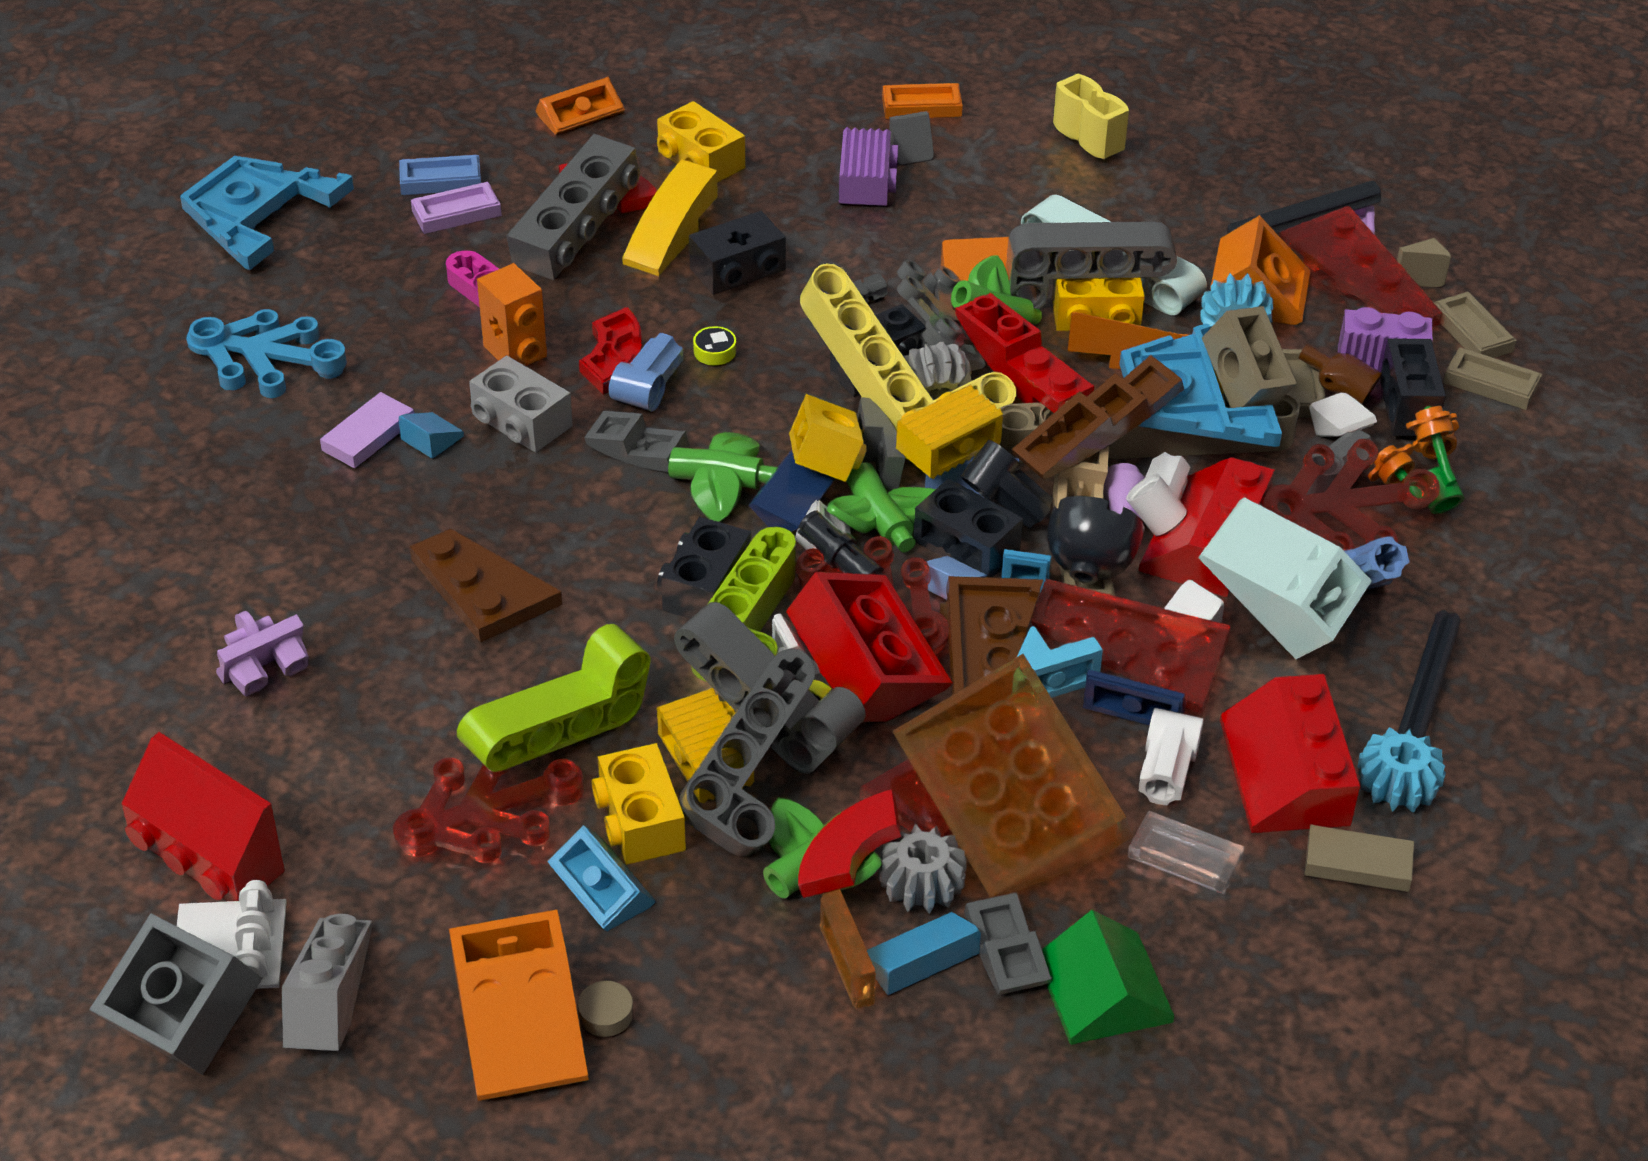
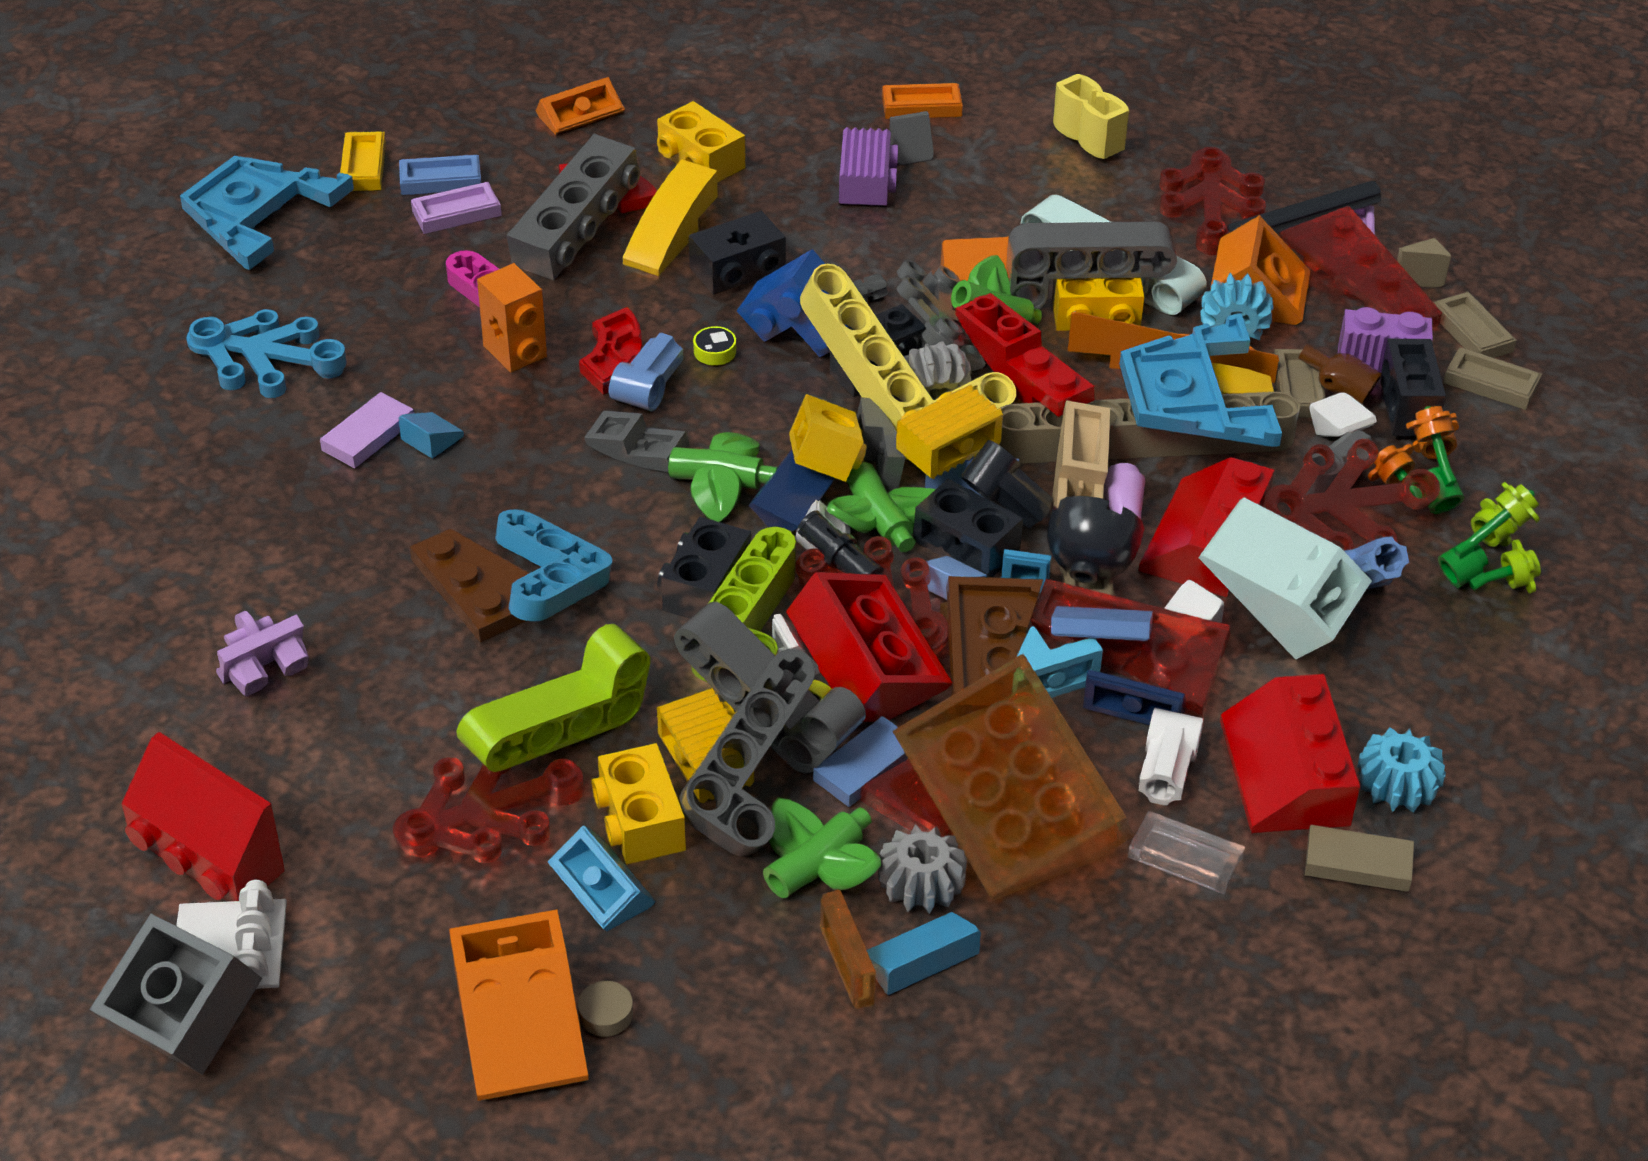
(325, 984): light grey slope -> none
(364, 159): none -> yellow tile
(521, 403): light grey brick -> none
(567, 570): none -> dark azure beam
(776, 305): none -> blue brick
(846, 841): red tile -> none
(860, 761): none -> medium blue tile
(1006, 945): dark grey slope -> none
(1096, 421): reddish brown slope -> none
(1101, 623): none -> medium blue tile
(1103, 981): green slope -> none
(1159, 494): white piece -> none
(1210, 167): none -> clear red plant
(1248, 358): dark tan brick -> none
(1430, 674): black axle -> none
(1494, 527): none -> plant

